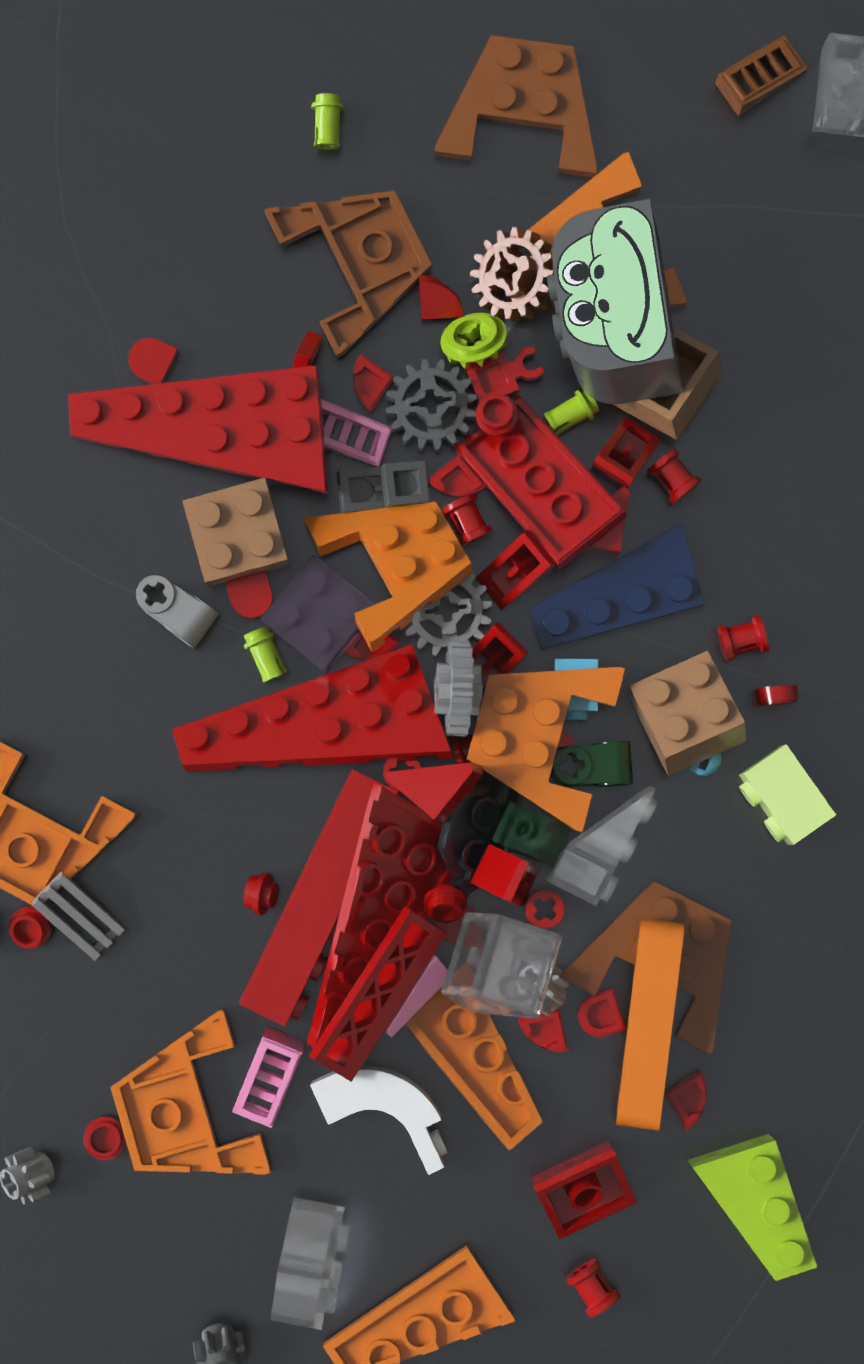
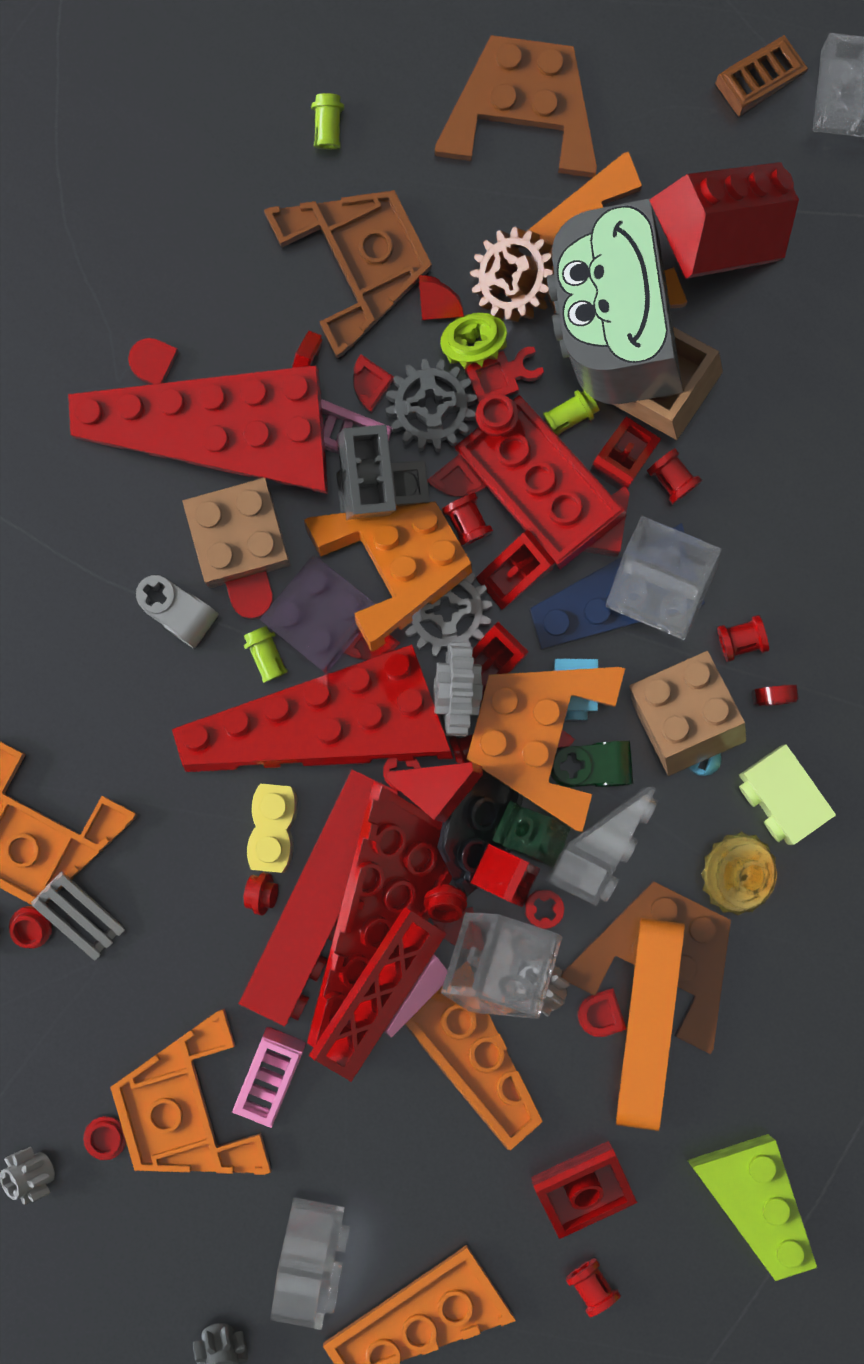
(271, 841): none -> light yellow brick
(366, 472): none -> dark grey brick
(388, 1092): white arch -> none
(546, 1031): red tile -> none
(663, 577): none -> clear slope
(688, 1098): red tile -> none
(728, 217): none -> red slope
(739, 873): none -> clear yellow piece

